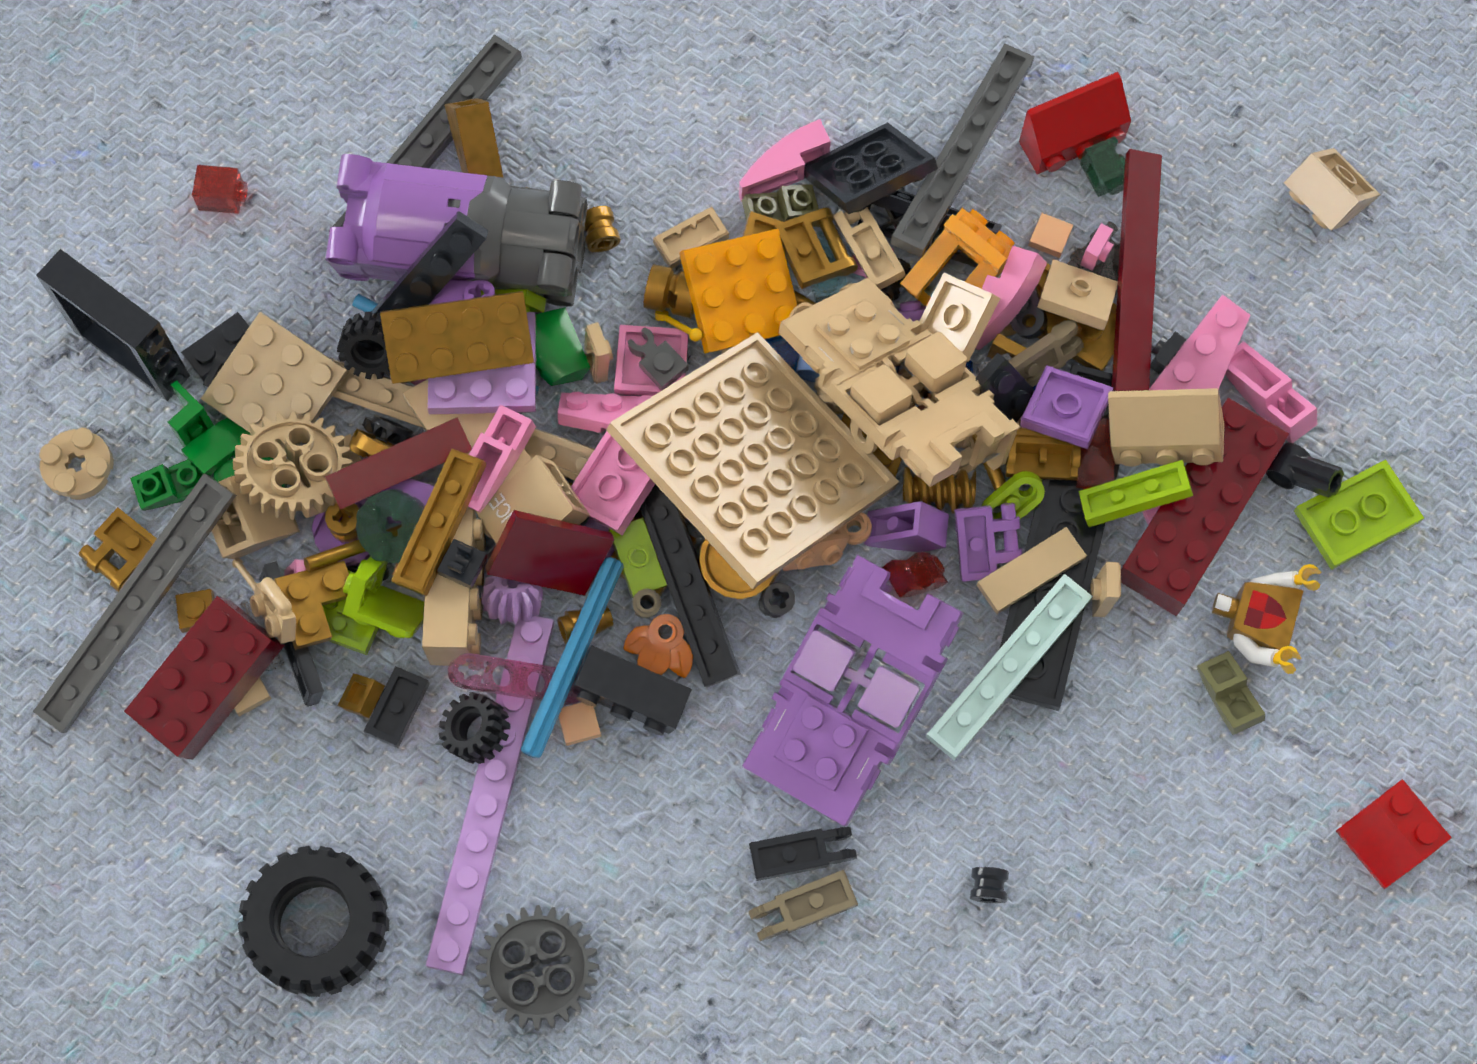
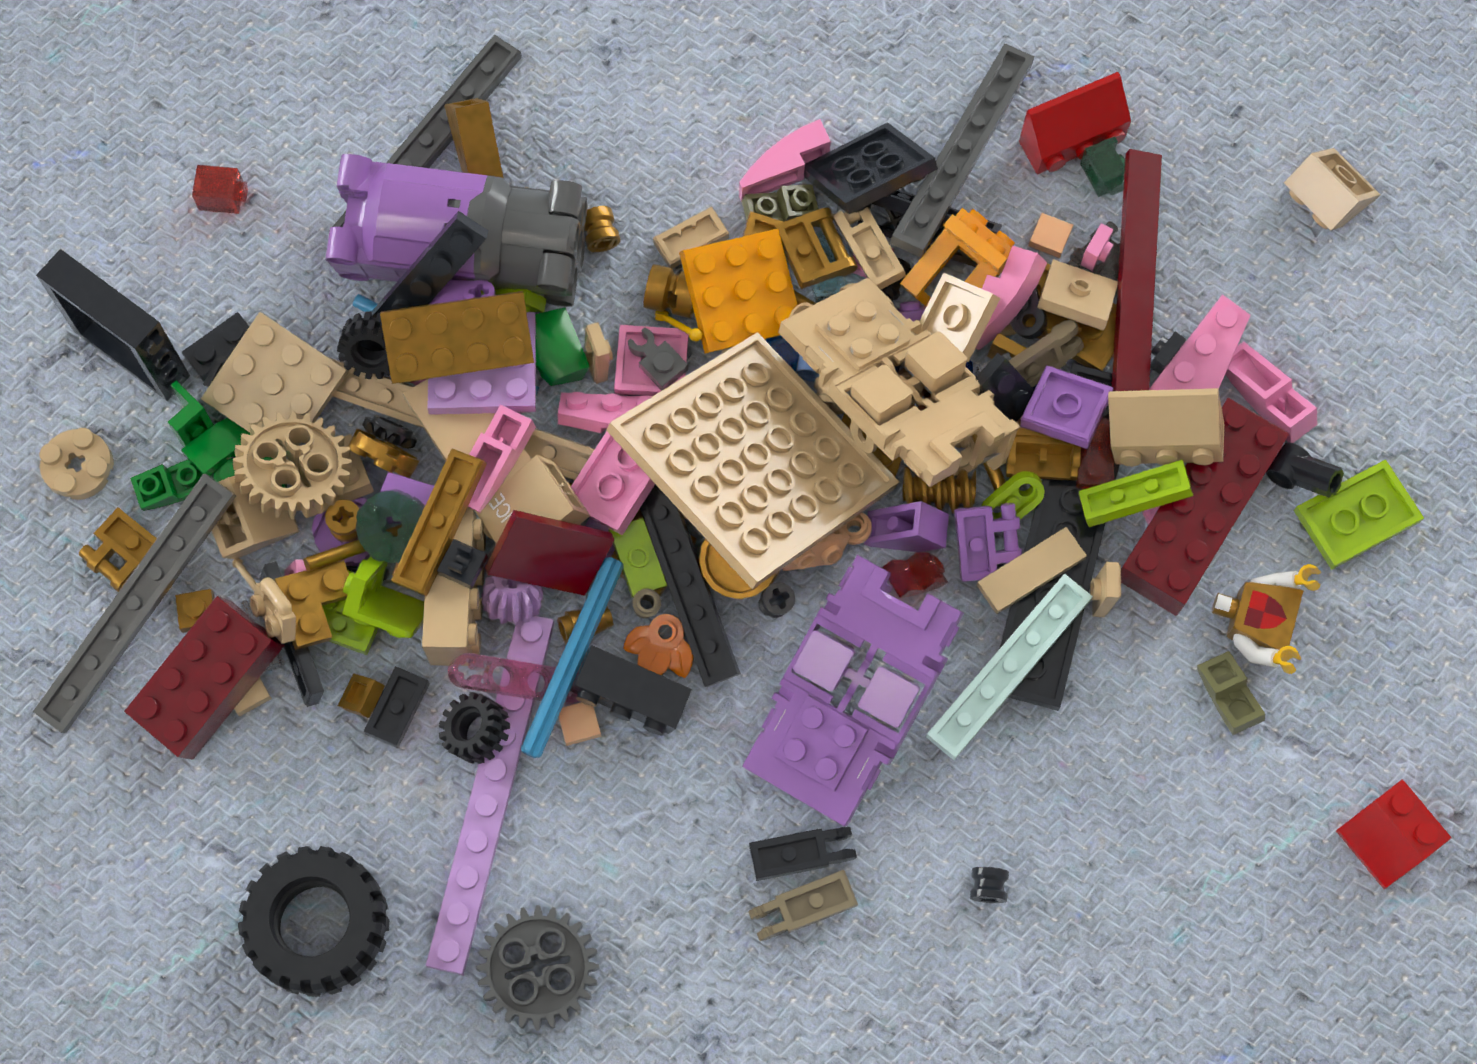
(397, 463): dark red tile -> none

